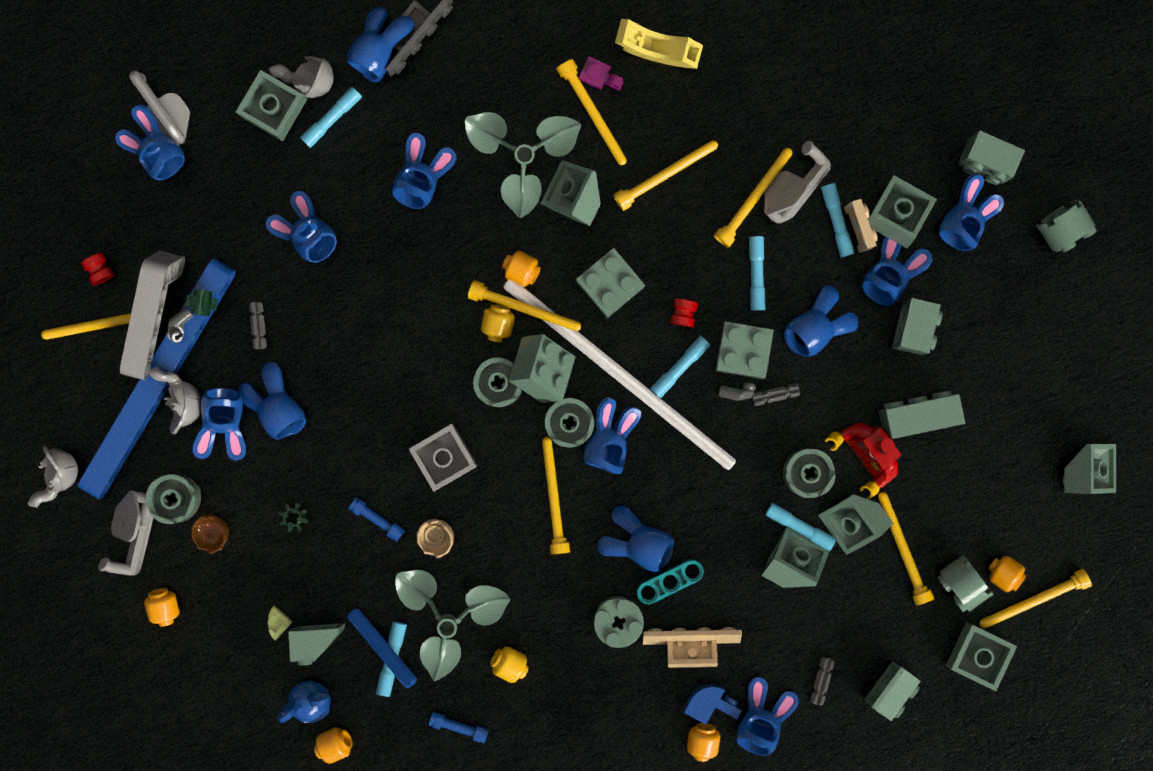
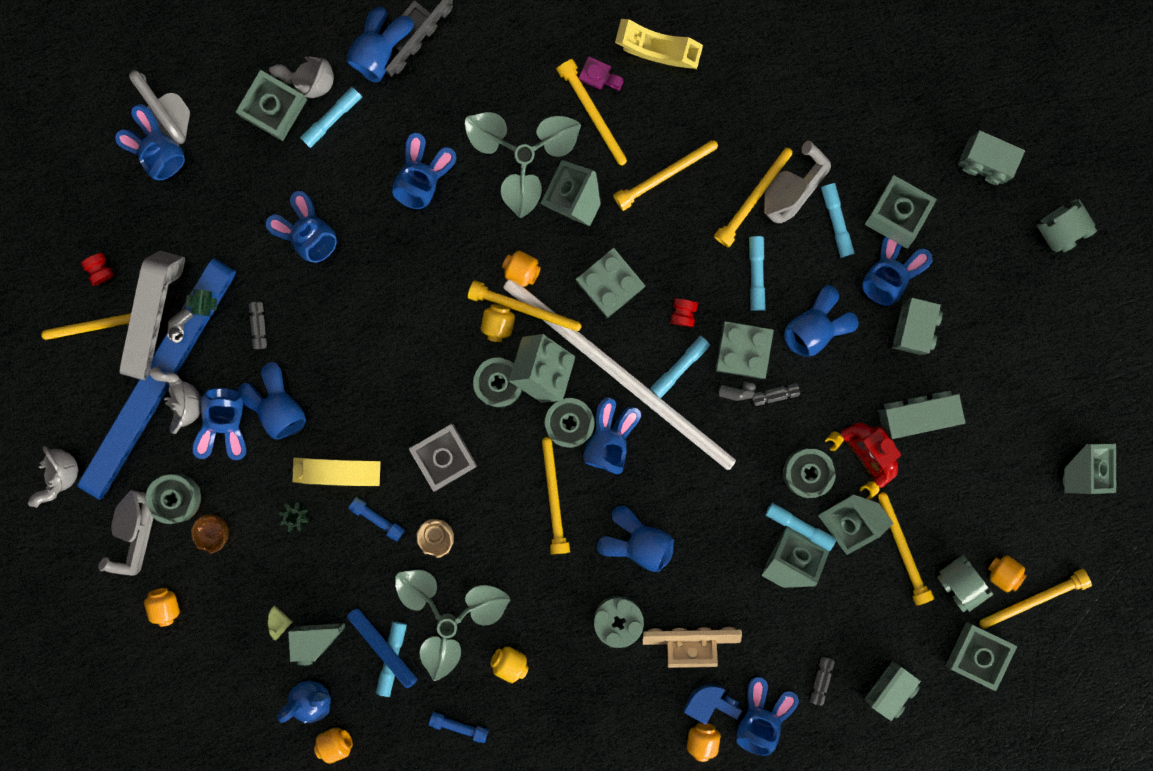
(336, 472): none -> light yellow arch
(657, 581): teal beam -> none
(859, 217): tan plate -> none
(964, 222): blue piece -> none

